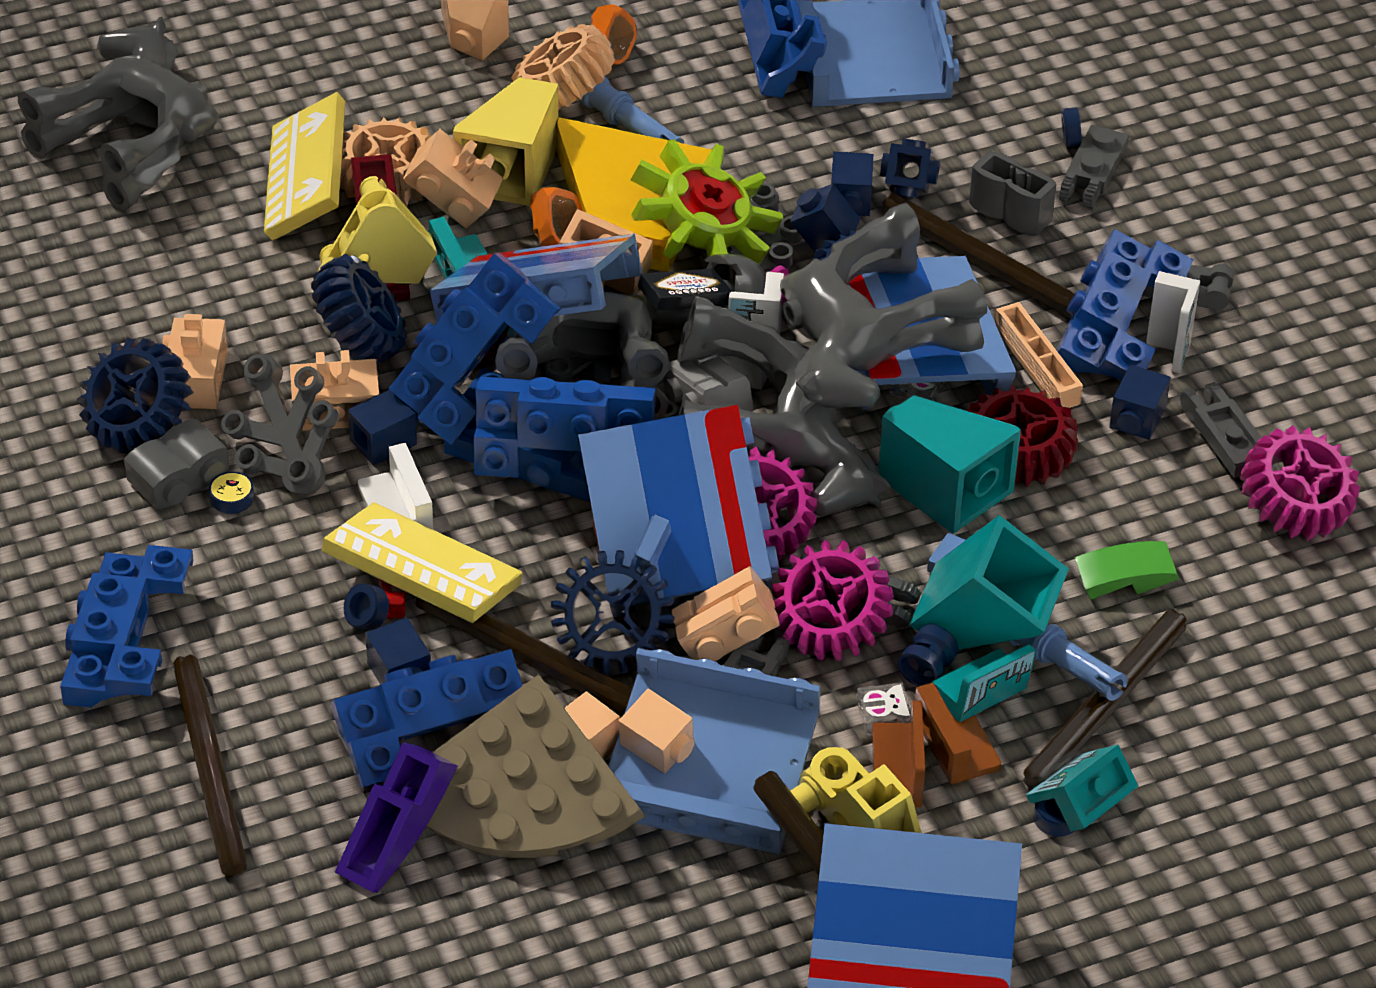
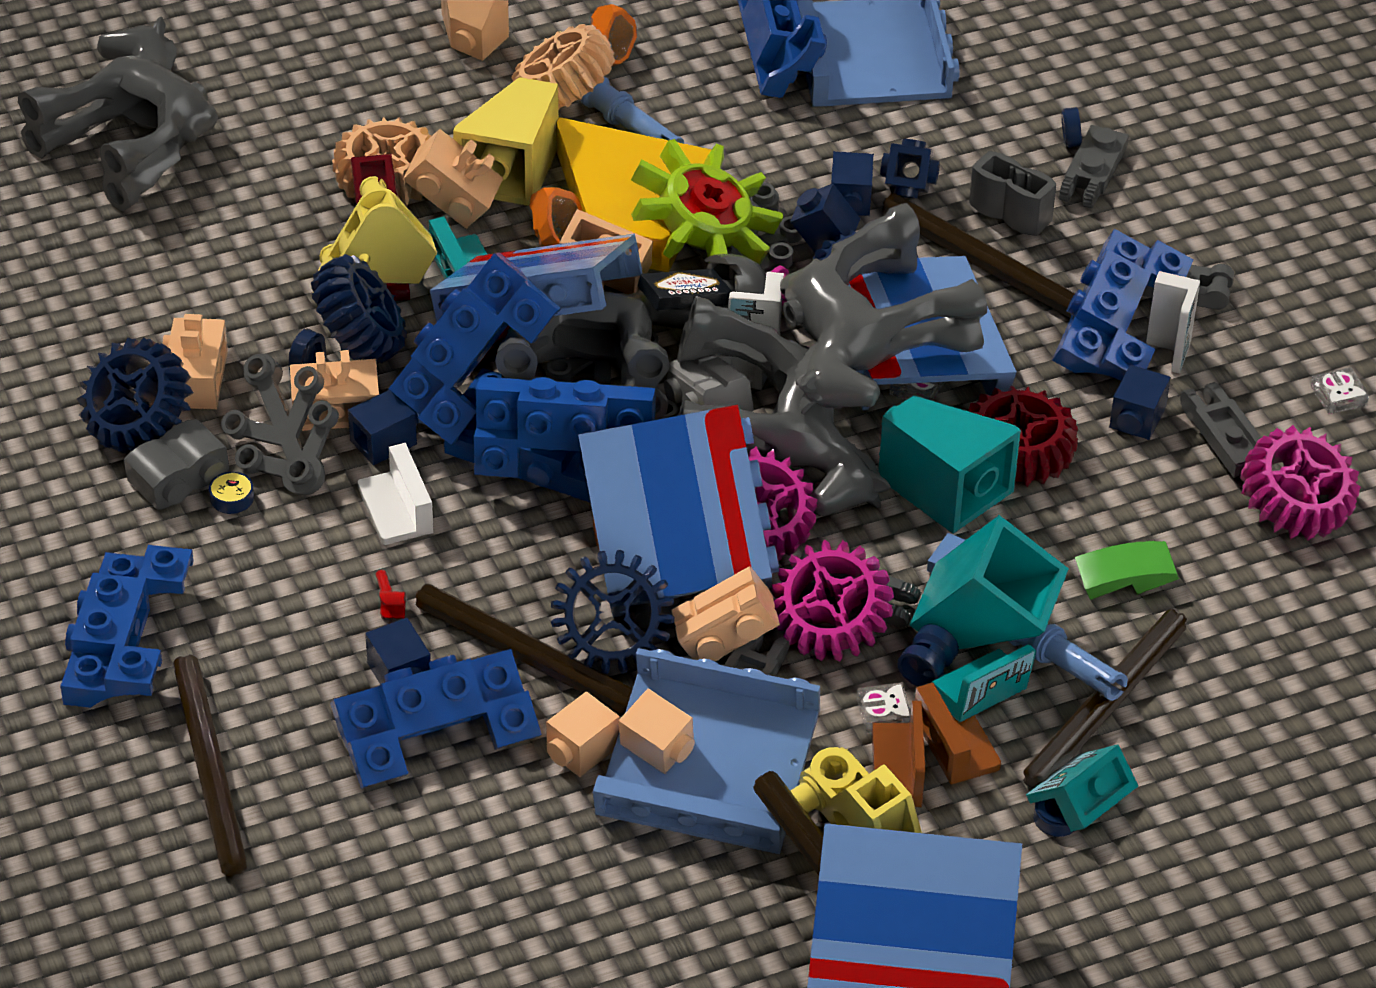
(305, 166): light yellow tile -> none
(305, 347): none -> dark blue tile
(366, 606): dark blue tile -> none
(395, 816): dark purple slope -> none
(422, 562): light yellow tile -> none
(529, 782): dark tan plate -> none
(653, 541): medium blue tile -> none
(1038, 355): light nougat piece -> none
(1340, 390): none -> clear tile

